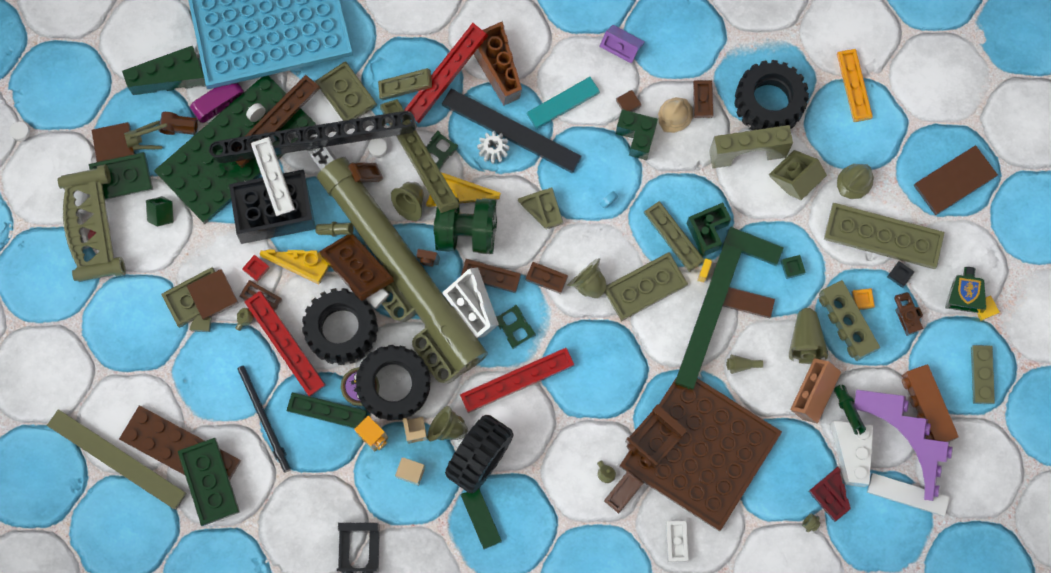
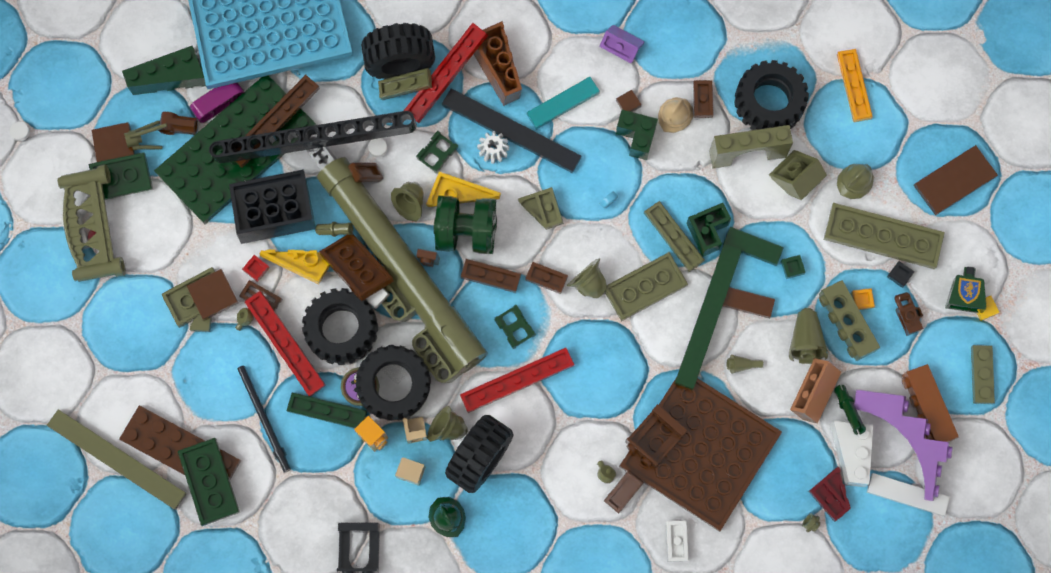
(159, 211): dark green panel -> none
(255, 112): white tile -> none
(273, 176): white tile -> none
(346, 92): olive tile -> none
(397, 50): none -> black tyre
(423, 163): olive tile -> none
(447, 517): none -> dark green piece
(472, 302): white wedge -> none
(481, 519): dark green tile -> none
(704, 270): yellow tile -> none

